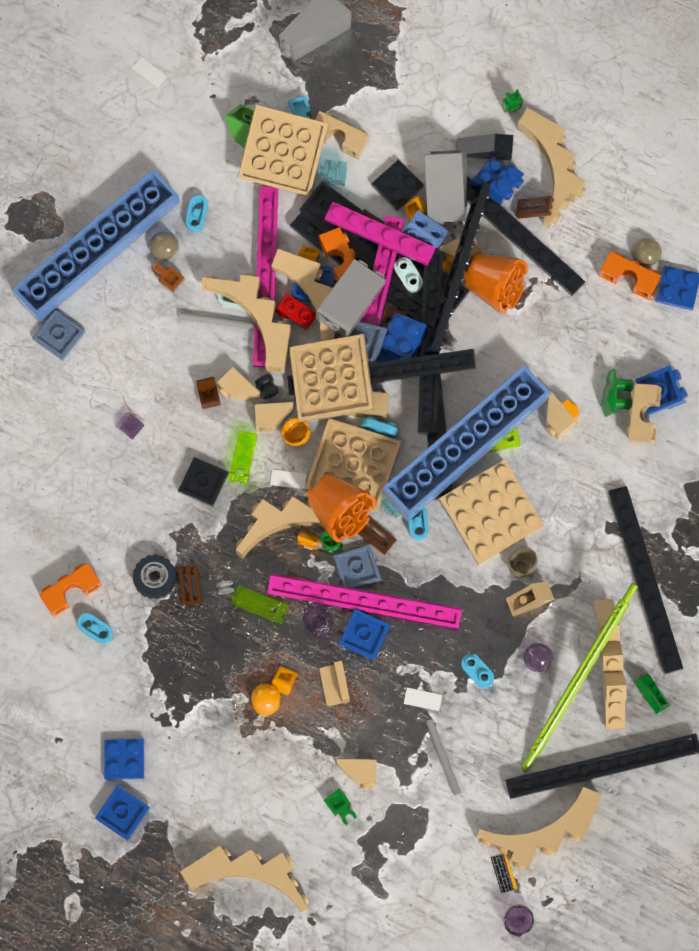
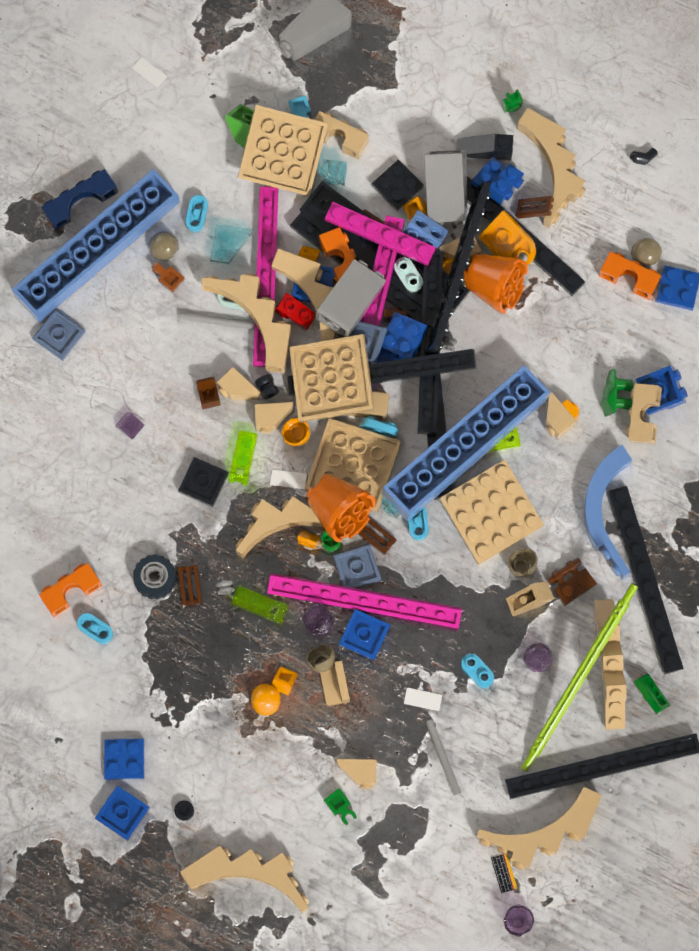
(97, 186): none -> dark blue arch
(184, 810): none -> black tile
(228, 242): none -> clear light blue wing
(321, 658): none -> dark tan hair
(508, 238): none -> light orange plate
(575, 586): none -> reddish brown plate
(604, 474): none -> medium blue arch
(643, 158): none -> black arm

